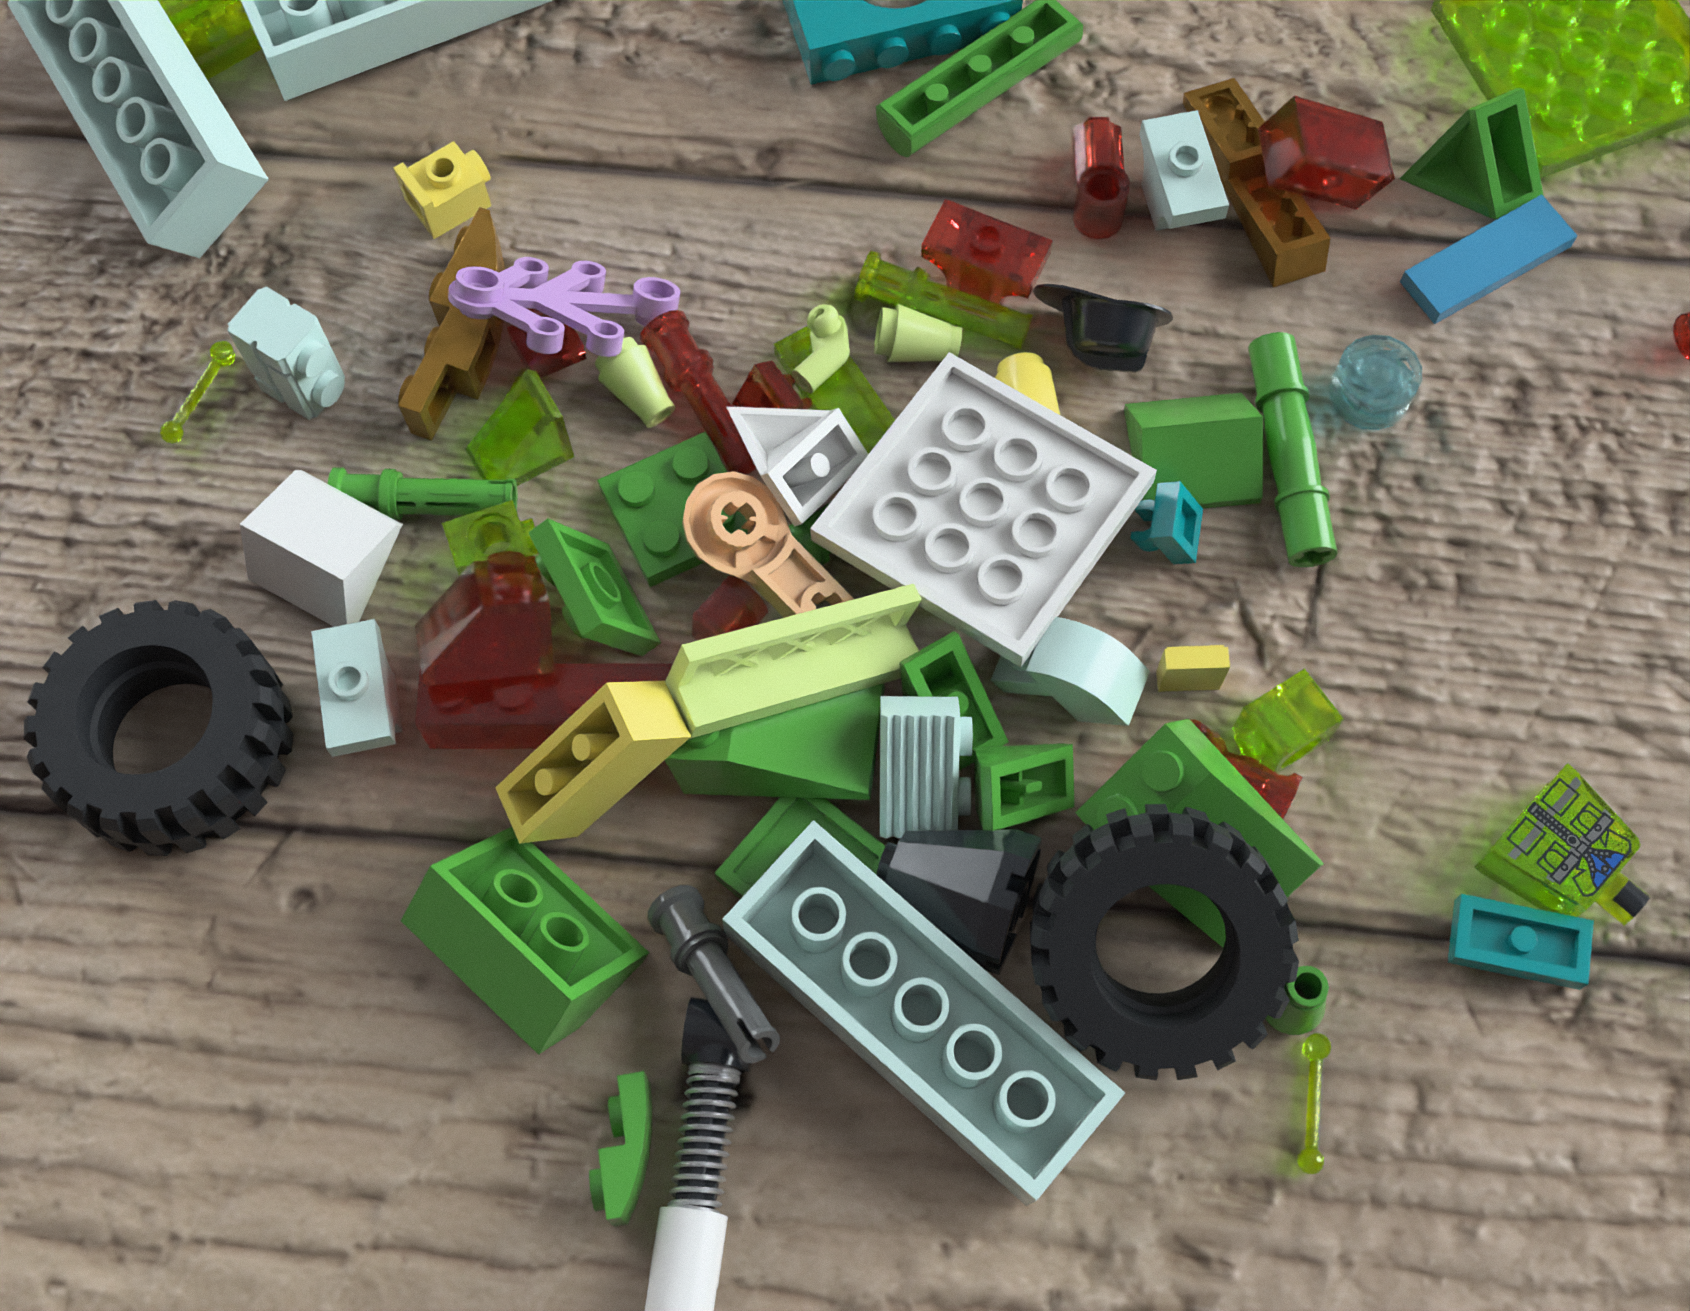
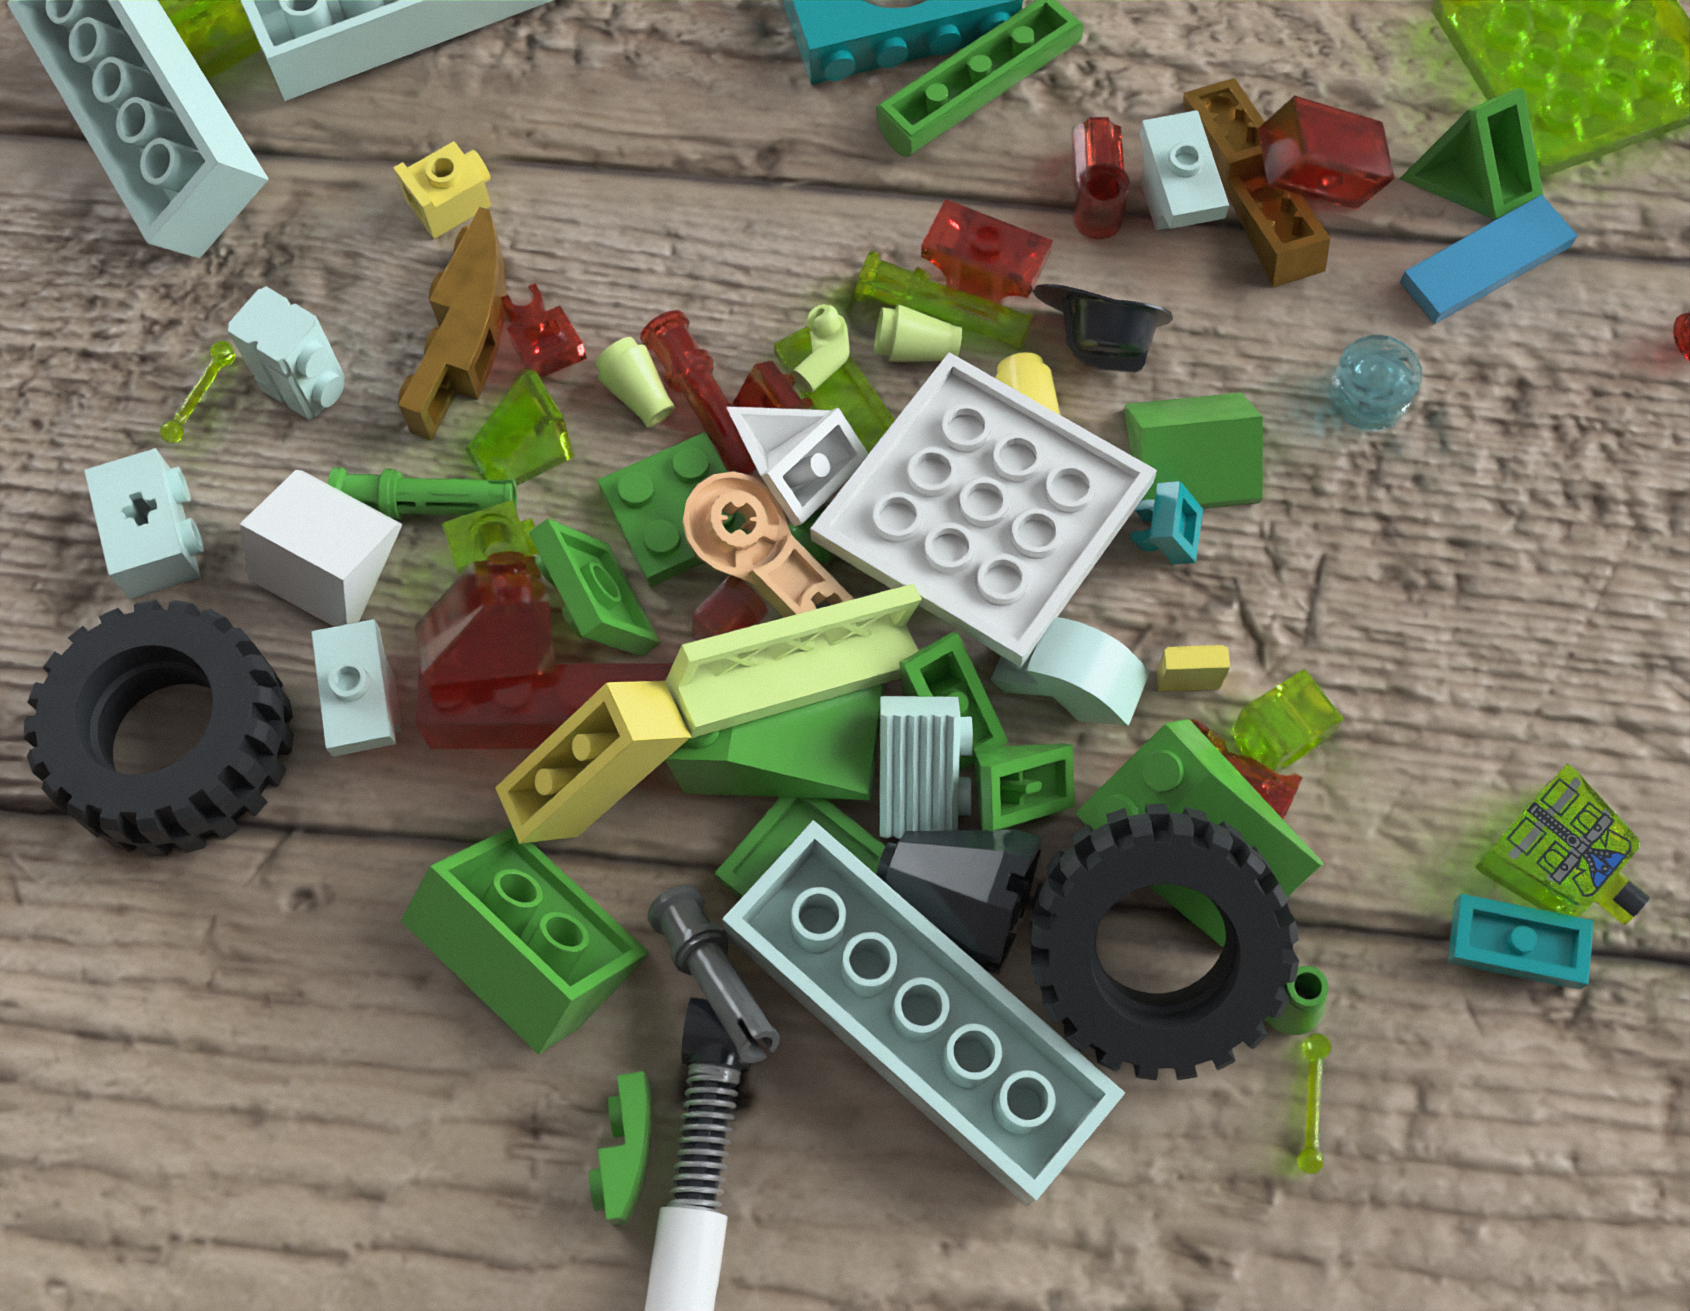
(144, 523): none -> light aqua brick
(566, 298): lavender plant -> none
(1292, 450): bright green piece -> none

